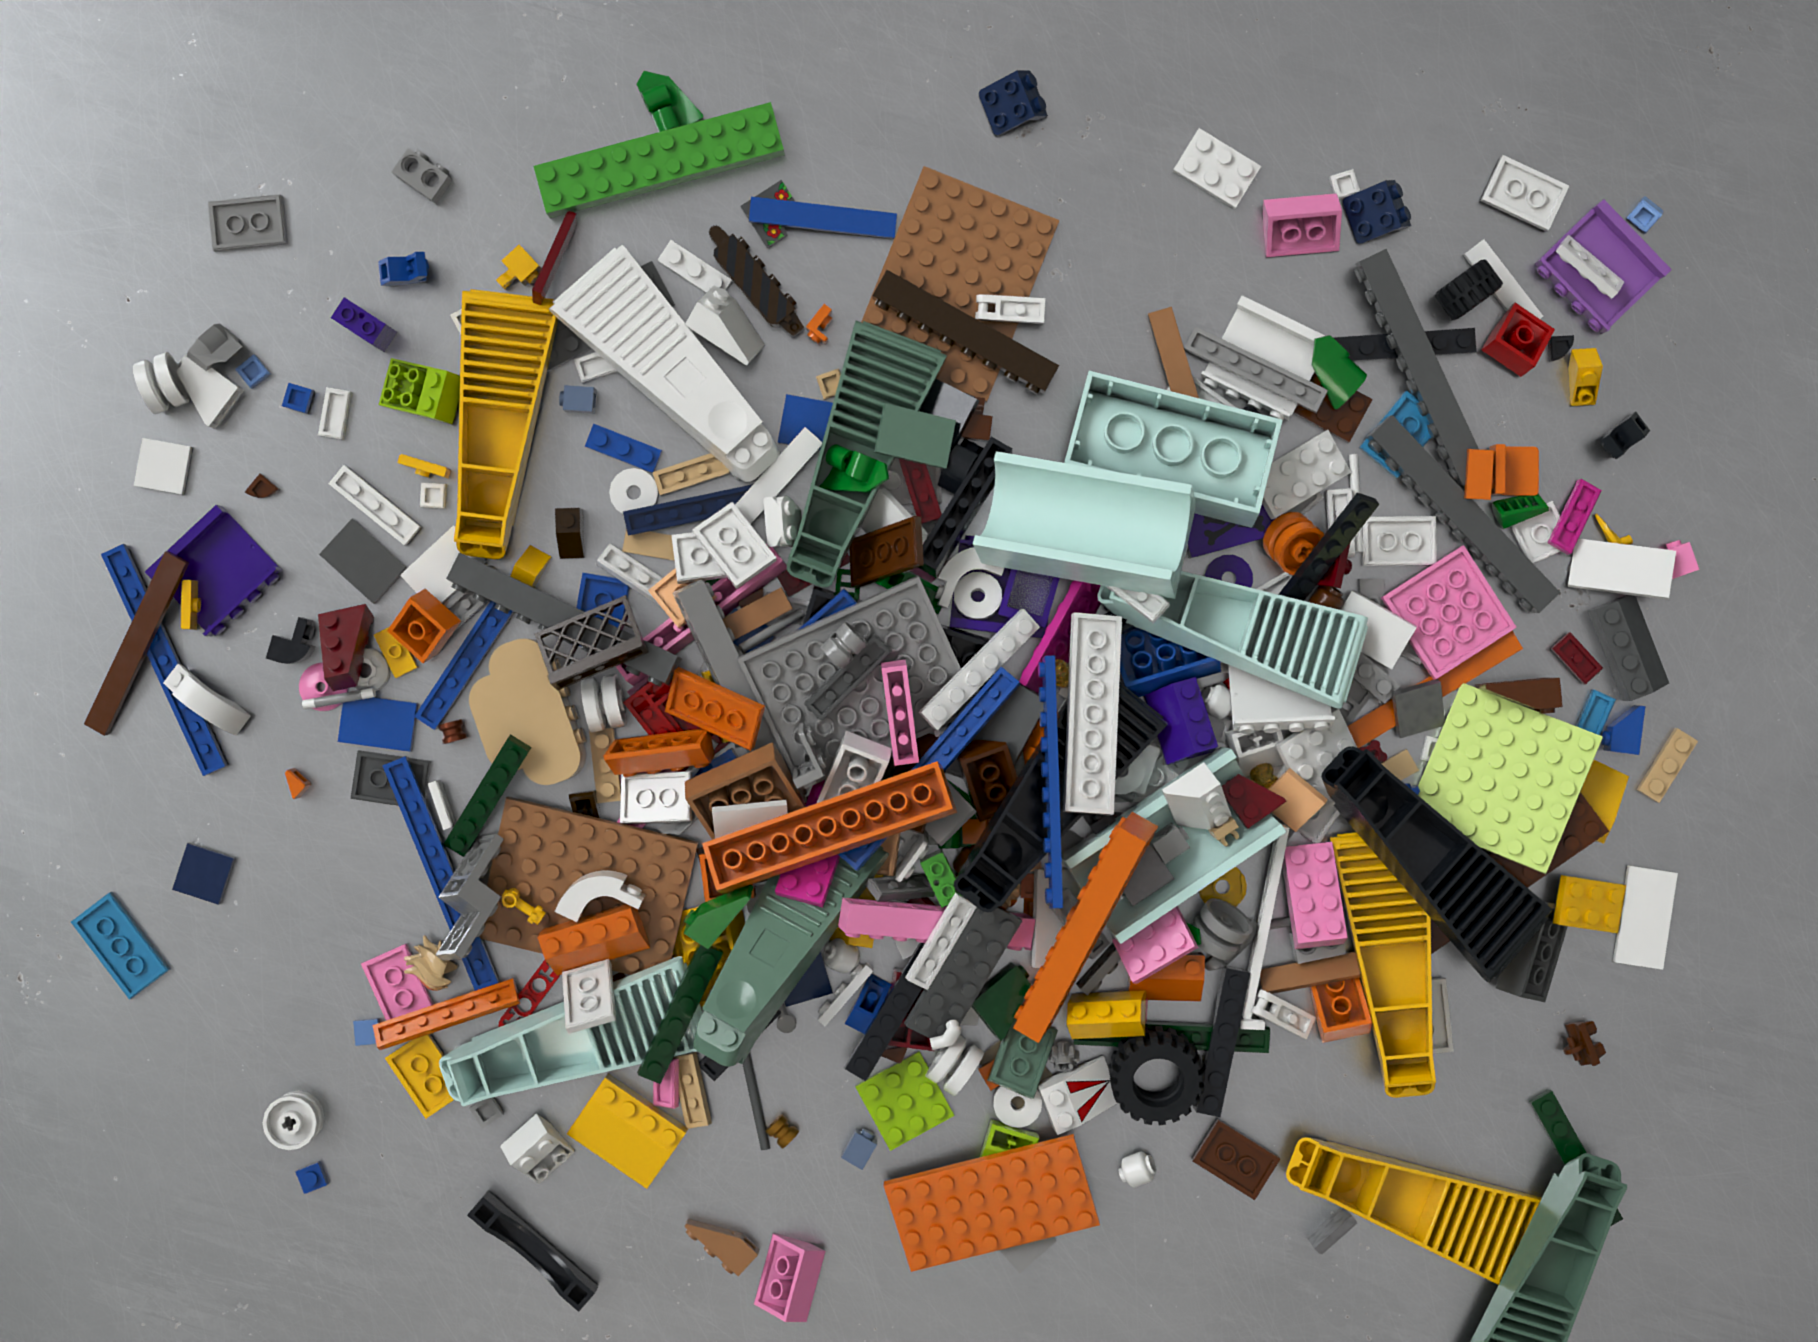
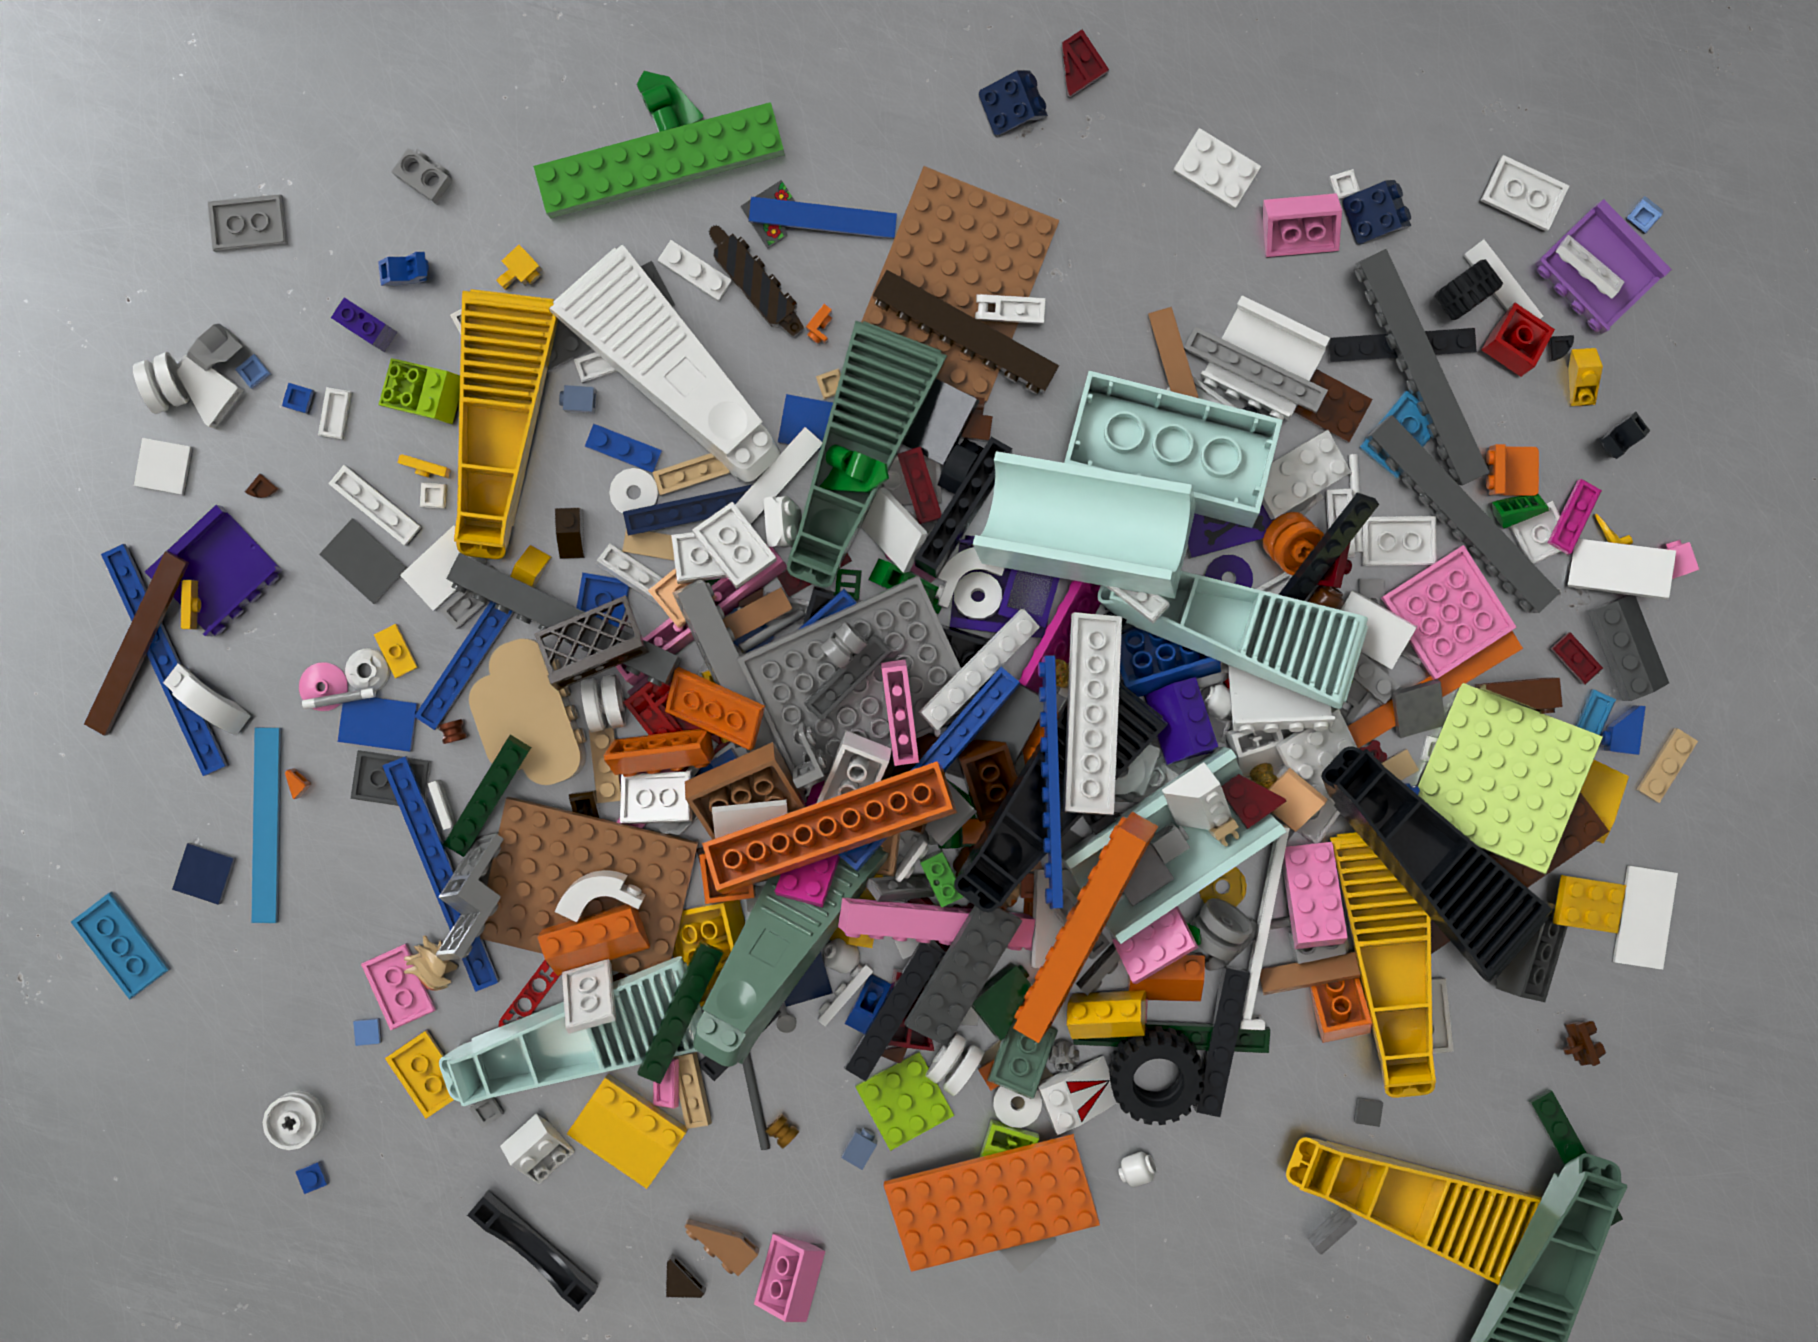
(266, 825): none -> dark azure tile
(295, 649): black brick -> none
(343, 644): dark red wedge -> none
(424, 625): orange brick -> none
(446, 1014): orange plate -> none
(512, 898): yellow bar -> none
(554, 257): dark red tile -> none
(681, 1281): none -> dark brown slope
(715, 915): green slope -> none
(725, 325): white slope -> none
(886, 552): reddish brown tile -> none
(915, 436): sand green tile -> none
(941, 941): white tile -> none
(949, 1037): white arm -> none
(1081, 63): none -> dark red wing
(1236, 1159): reddish brown plate -> none
(1284, 1014): white plate -> none
(1336, 370): green panel -> none
(1368, 1112): none -> dark grey tile
(1479, 474): orange tile -> none

